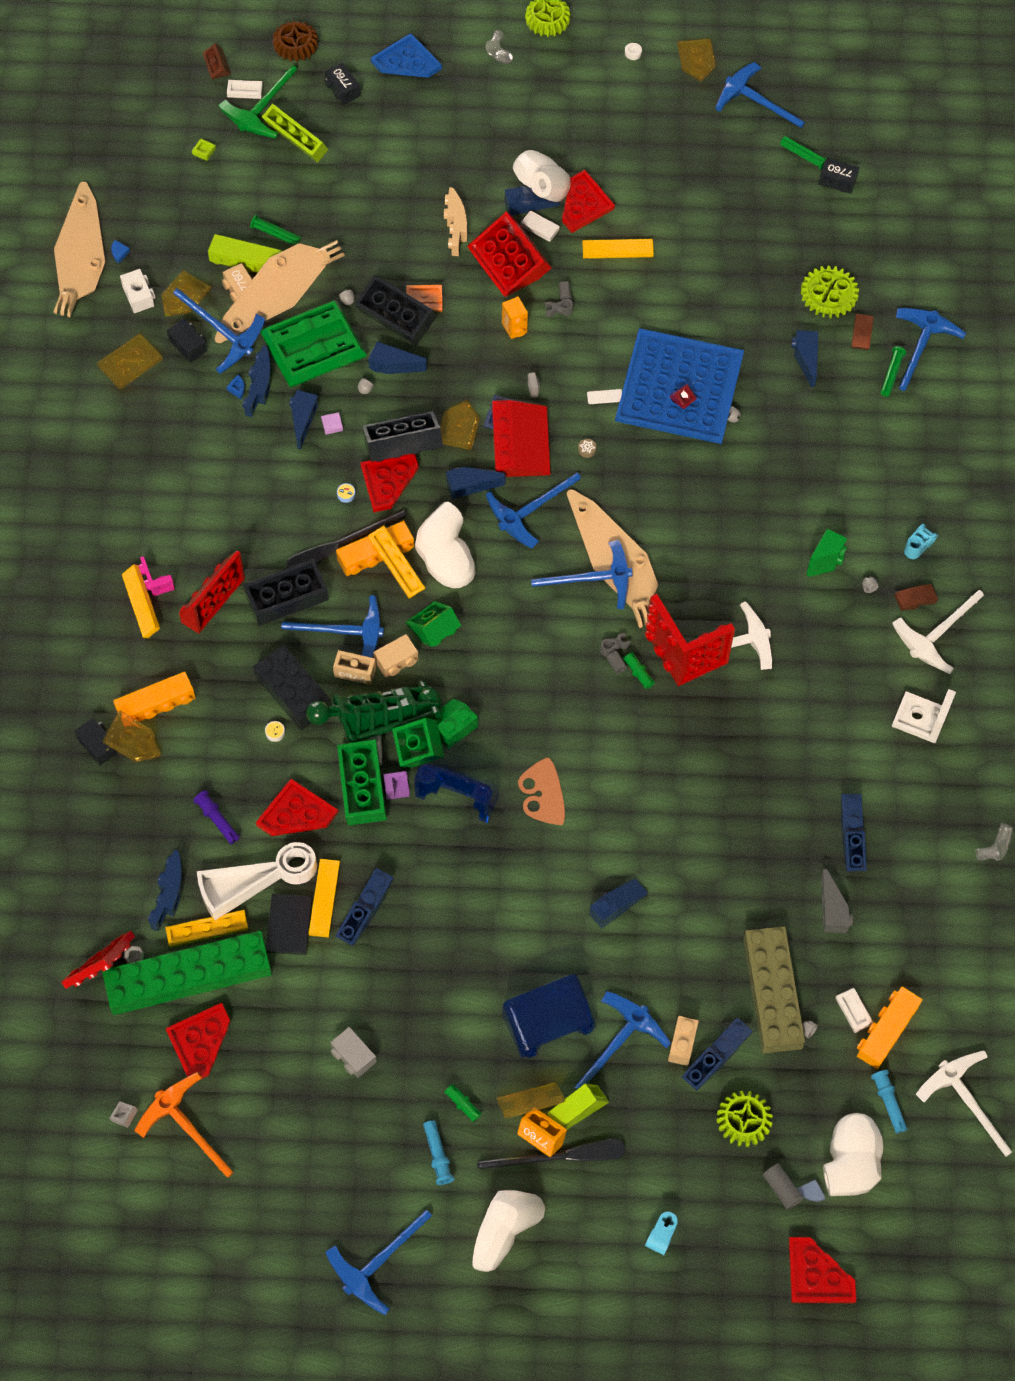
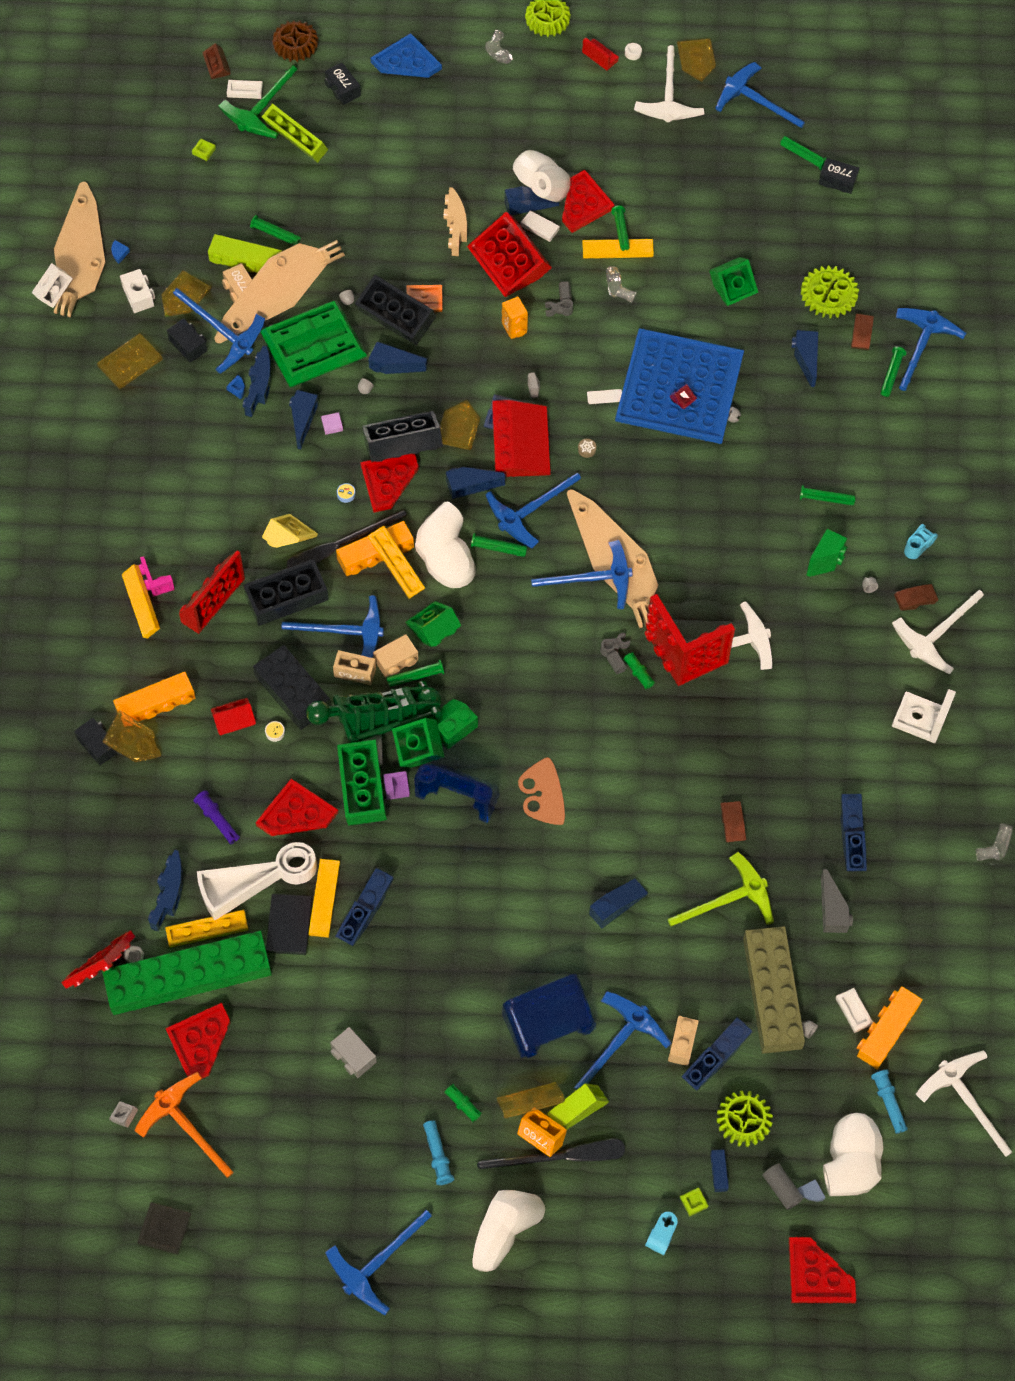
(52, 285): none -> white brick
(164, 1228): none -> clear smoke tile
(233, 716): none -> red panel
(286, 531): none -> light yellow slope
(415, 674): none -> green axle
(499, 546): none -> green axle
(599, 53): none -> red panel
(615, 287): none -> clear arm
(618, 212): none -> green axle
(668, 109): none -> white piece
(694, 1201): none -> lime tile
(719, 1170): none -> dark blue piece
(733, 821): none -> copper slope
(734, 280): none -> green slope
(753, 887): none -> lime piece
(826, 496): none -> green axle

